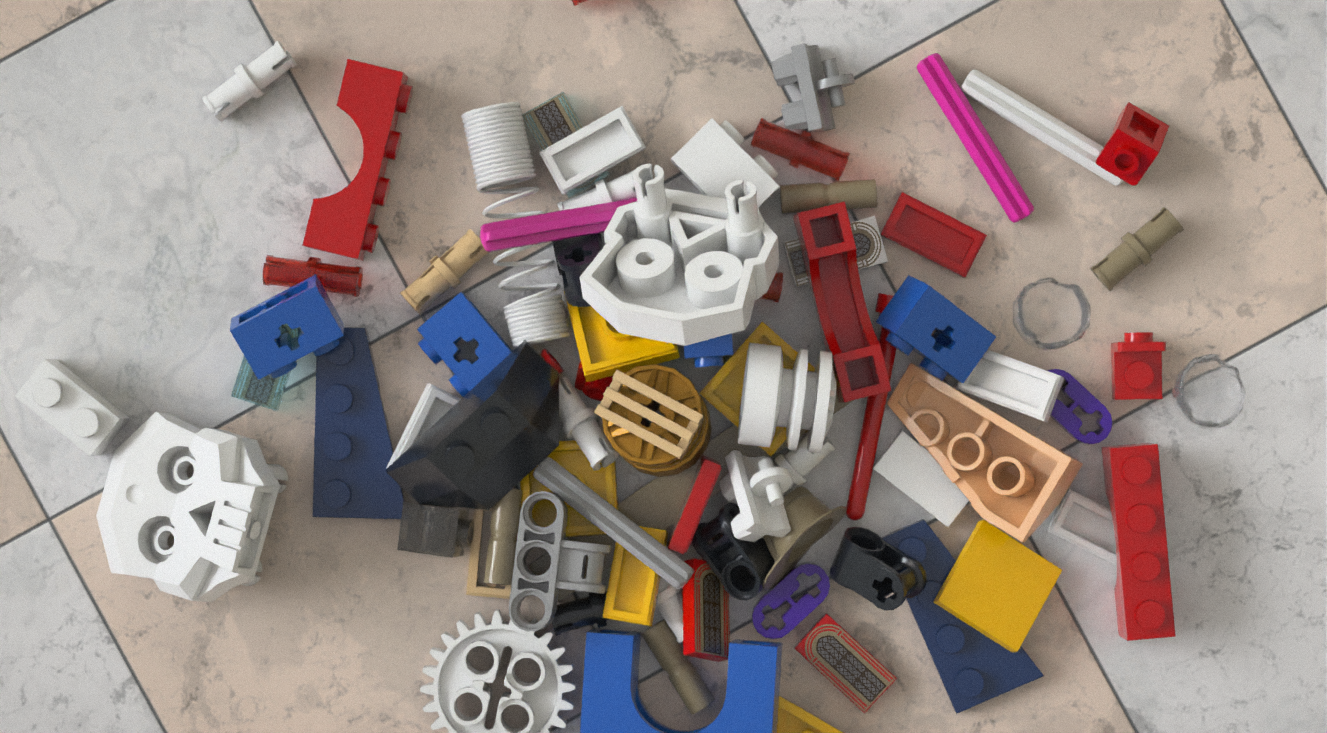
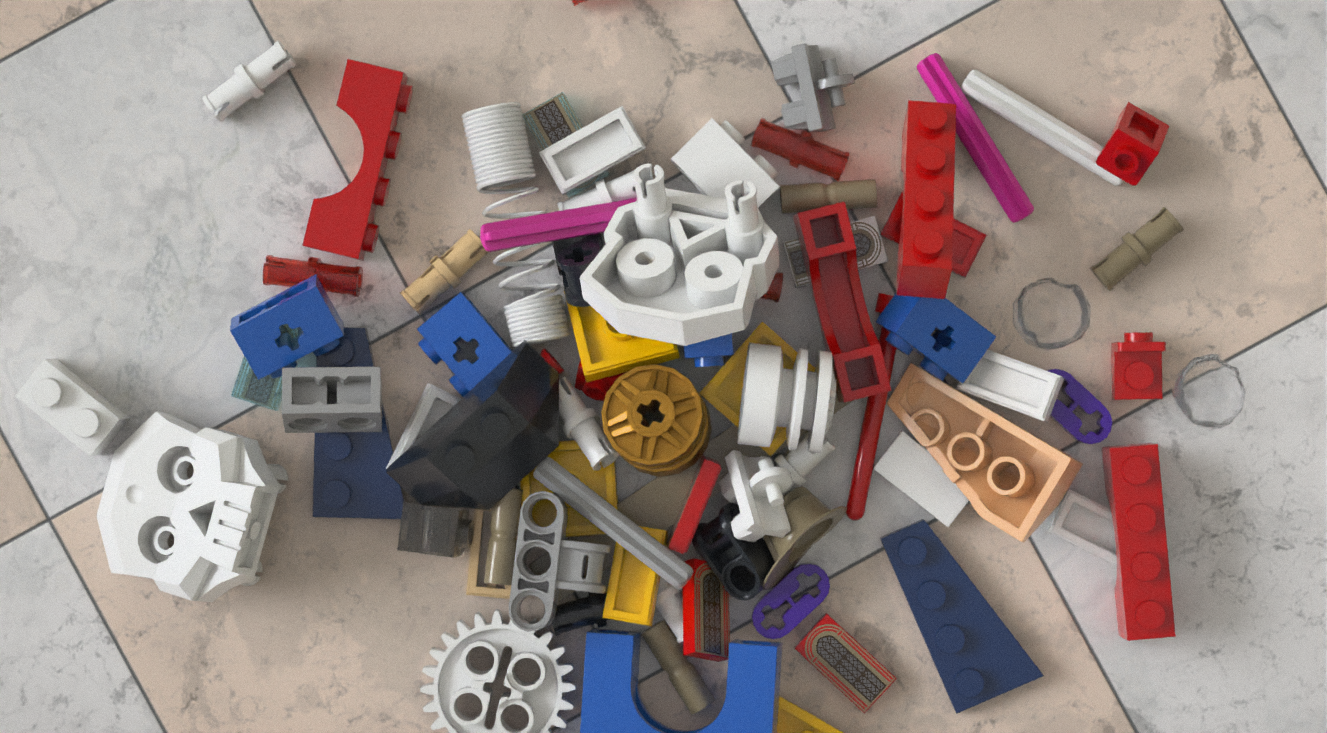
(332, 399): none -> light grey brick
(612, 395): tan tile -> none
(872, 568): black piece -> none
(928, 200): none -> red arch
(997, 586): yellow tile -> none

